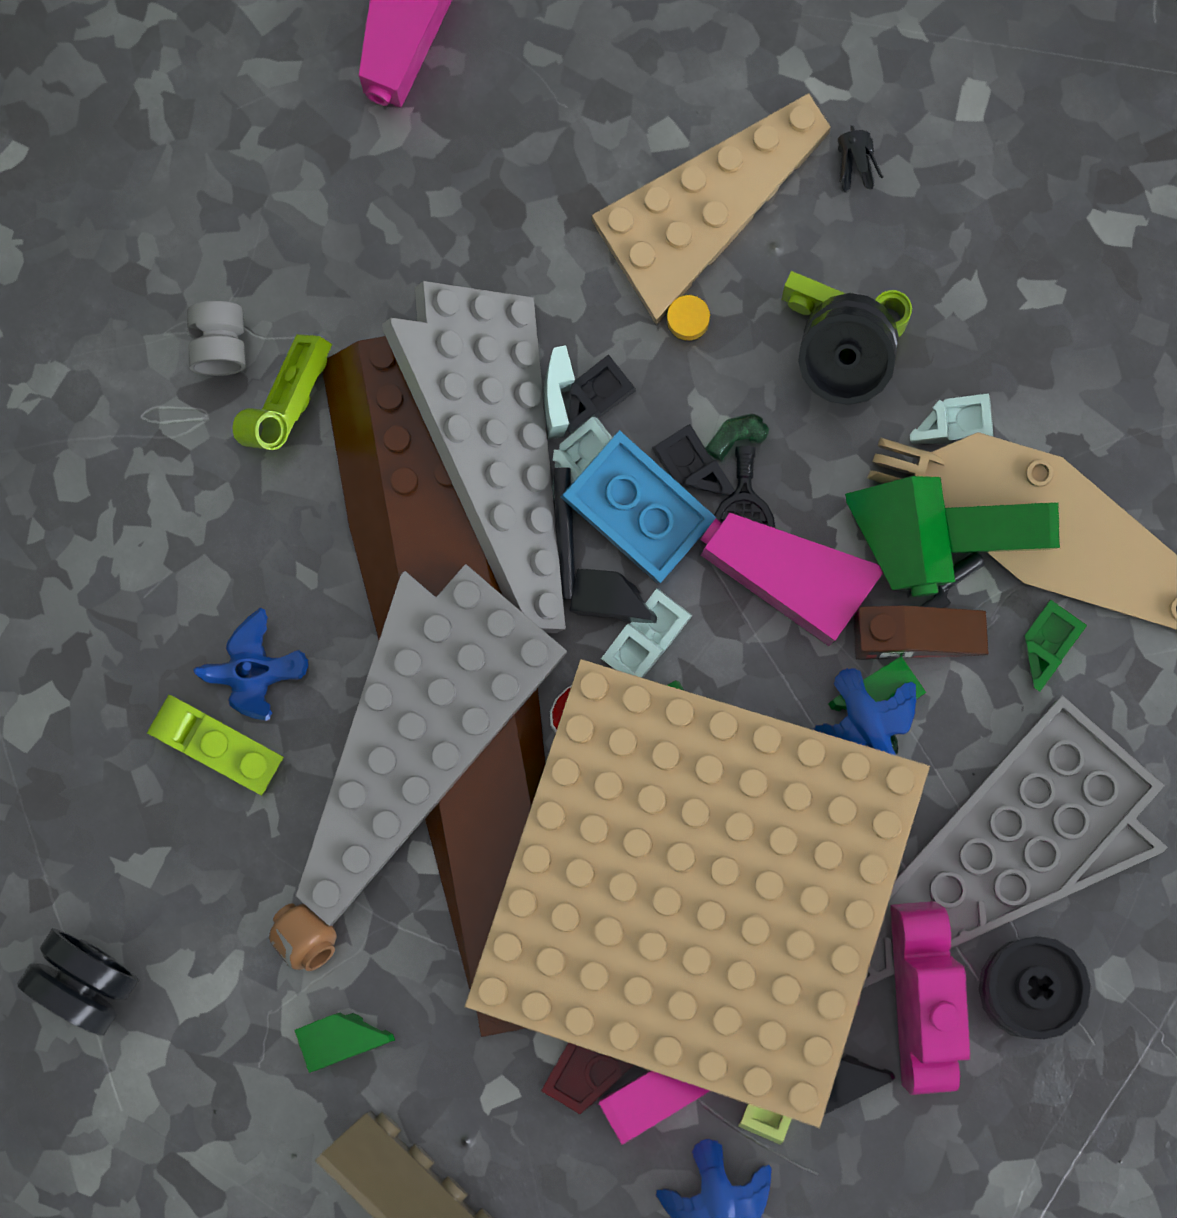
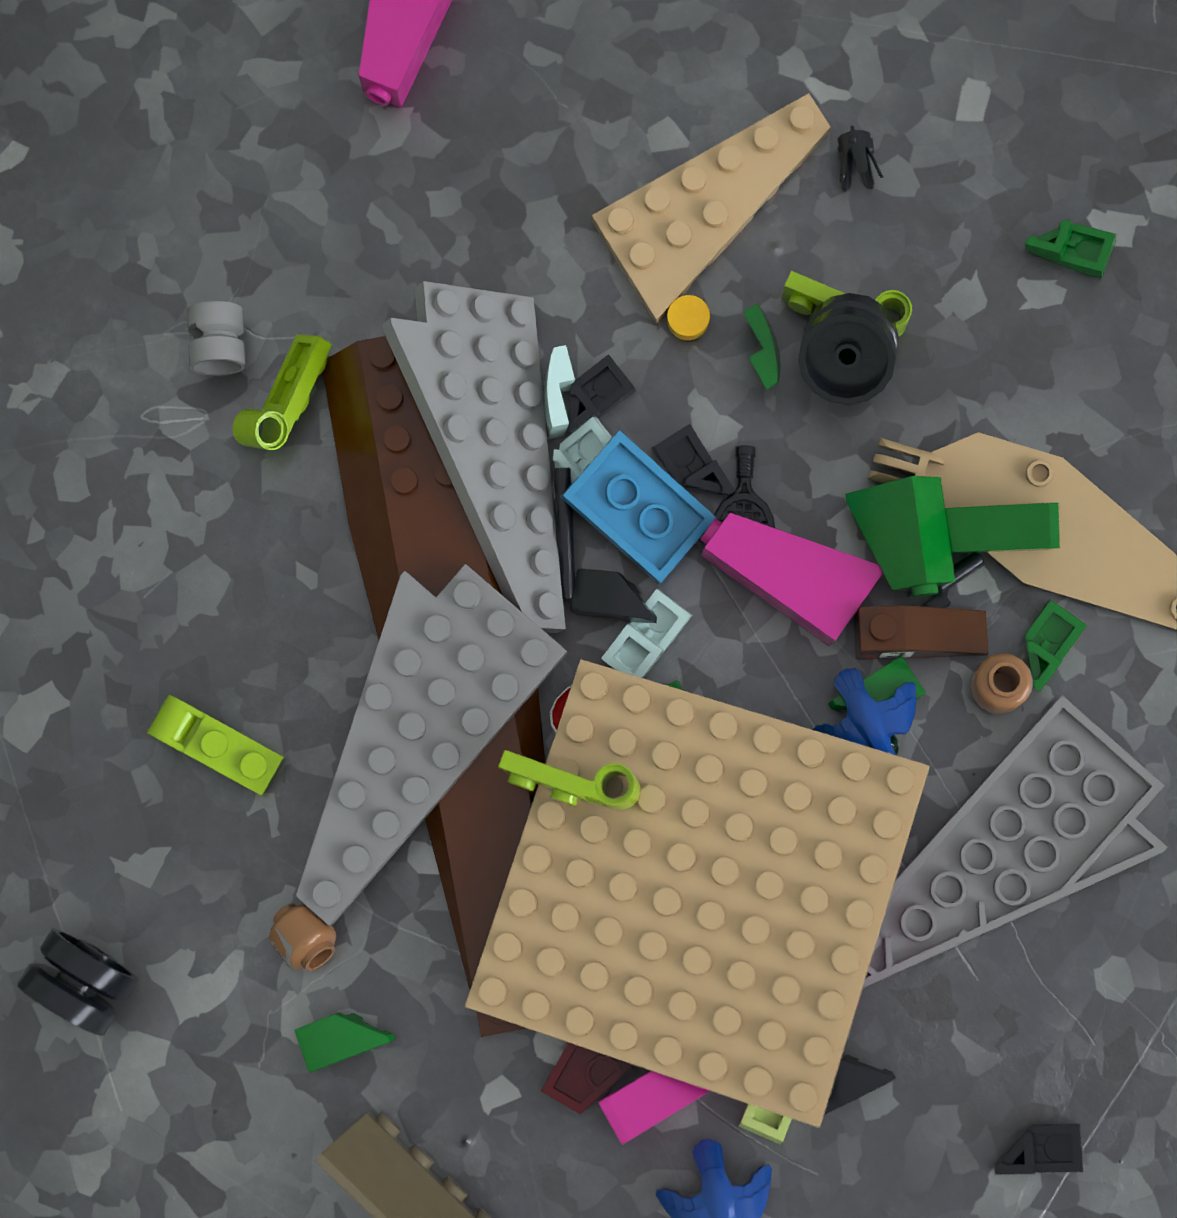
(251, 670): blue animal -> none
(567, 786): none -> lime plate
(736, 429): clear green arm -> none
(768, 359): none -> green slope
(928, 999): dark pink brick -> none
(955, 420): light aqua slope -> none
(1001, 683): none -> medium nougat head
(1045, 1150): none -> black slope
(1061, 984): black wheel -> none
(1075, 247): none -> green slope

